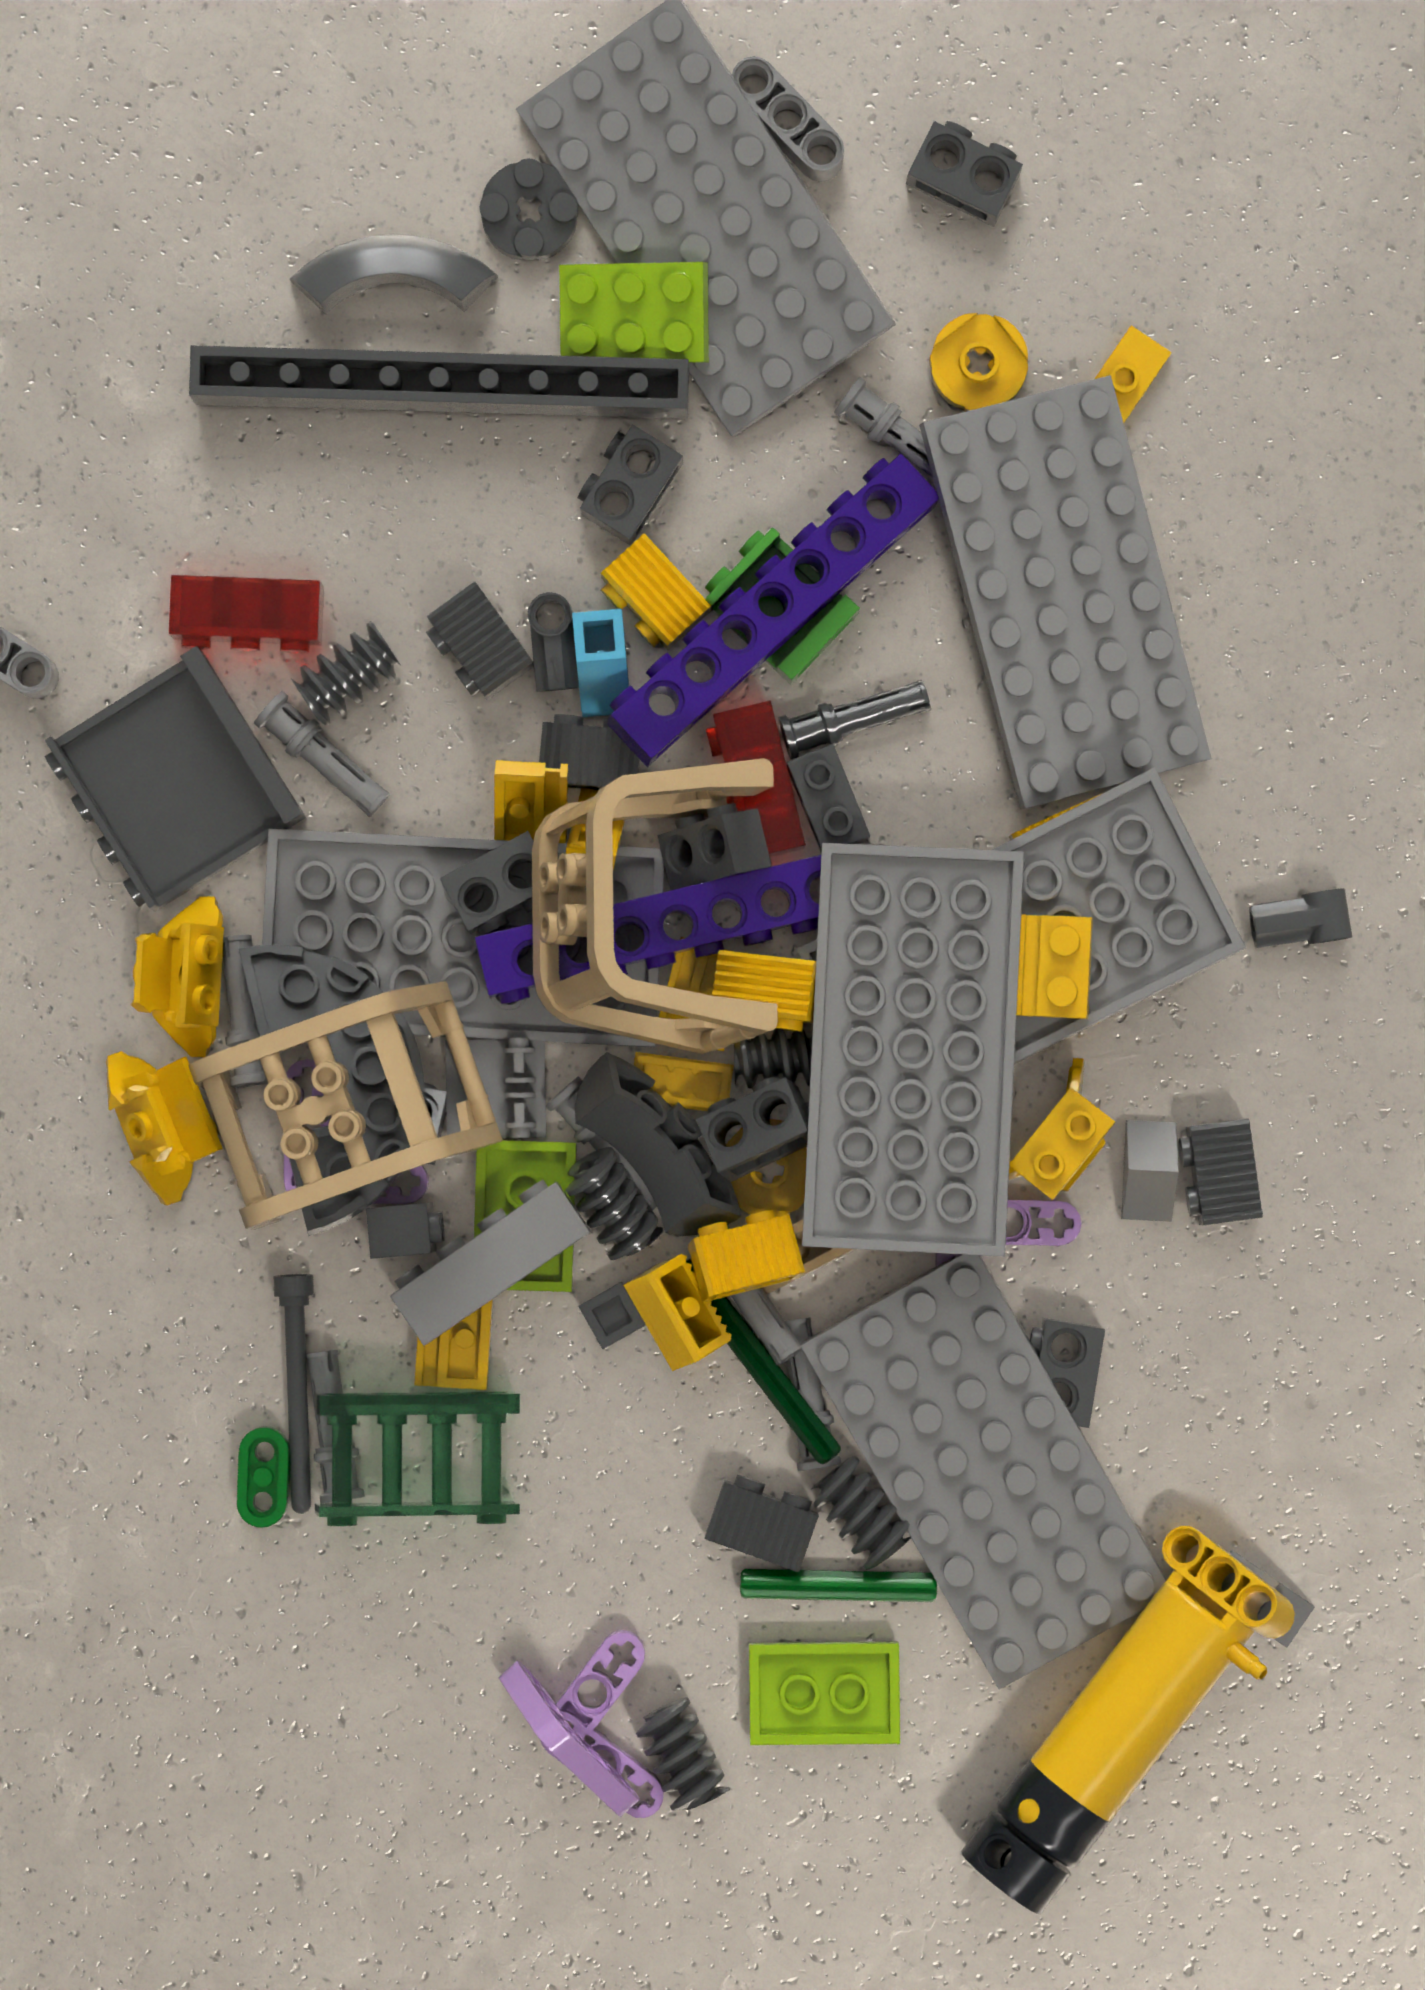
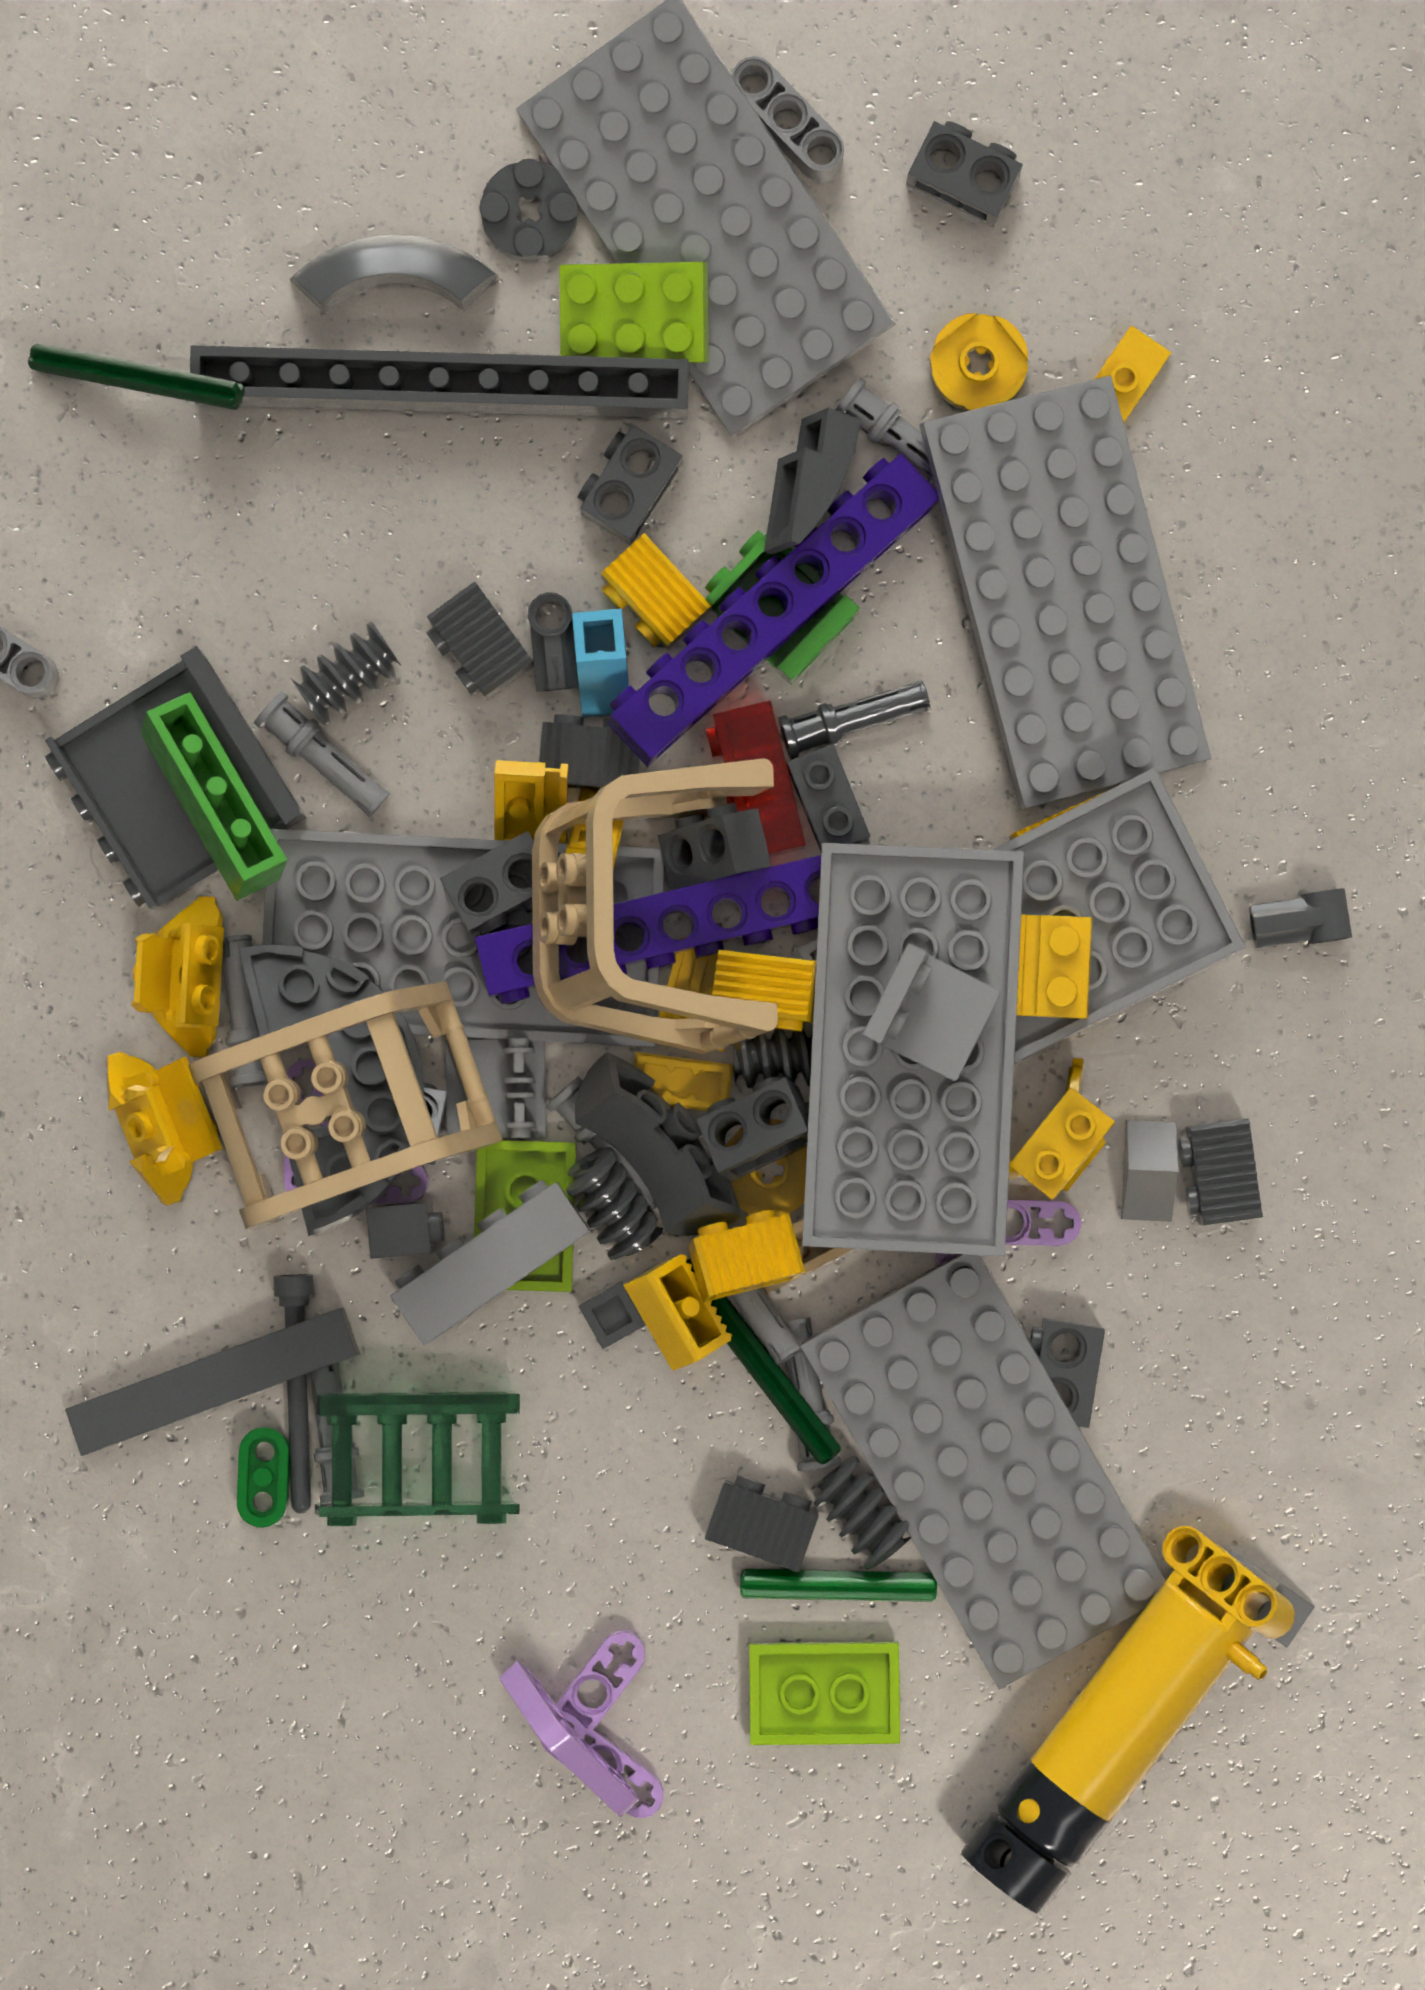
(136, 376): none -> dark green axle
(212, 1381): none -> dark grey tile
(213, 796): none -> bright green brick
(246, 612): clear red brick -> none
(458, 1355): yellow plate -> none
(682, 1756): dark grey piece -> none
(810, 477): none -> dark grey slope
(932, 1013): none -> light grey bracket

